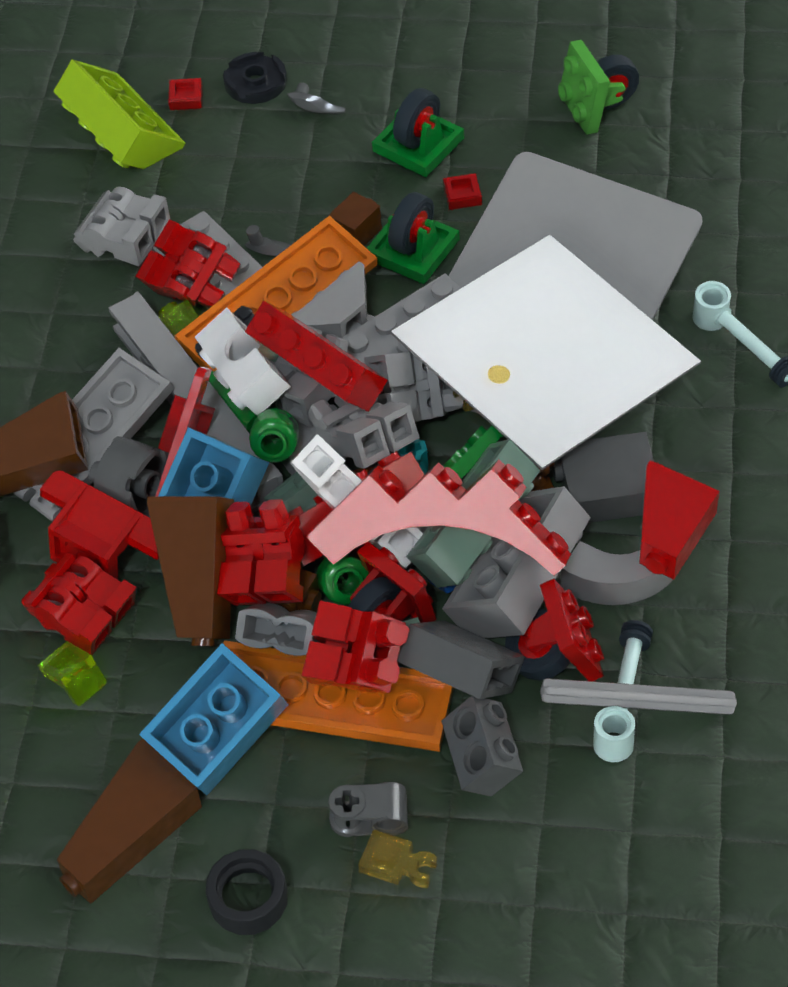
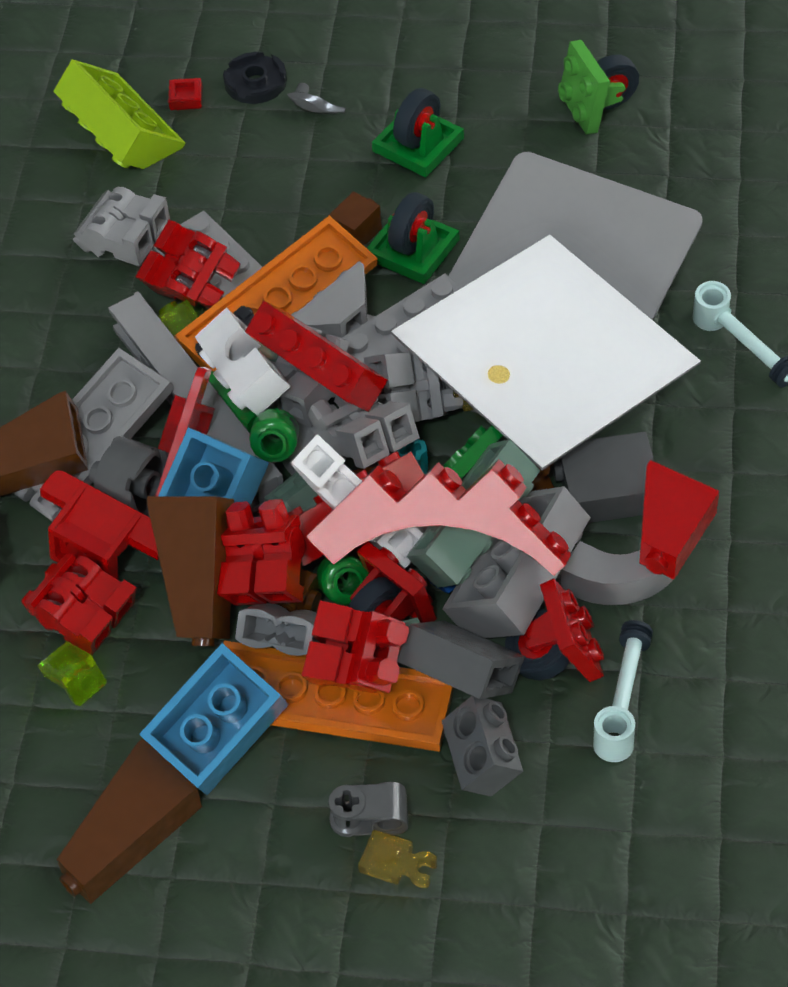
(236, 864): black tyre -> none
(262, 244): dark grey bar -> none
(462, 191): red tile -> none
(638, 696): light grey axle -> none

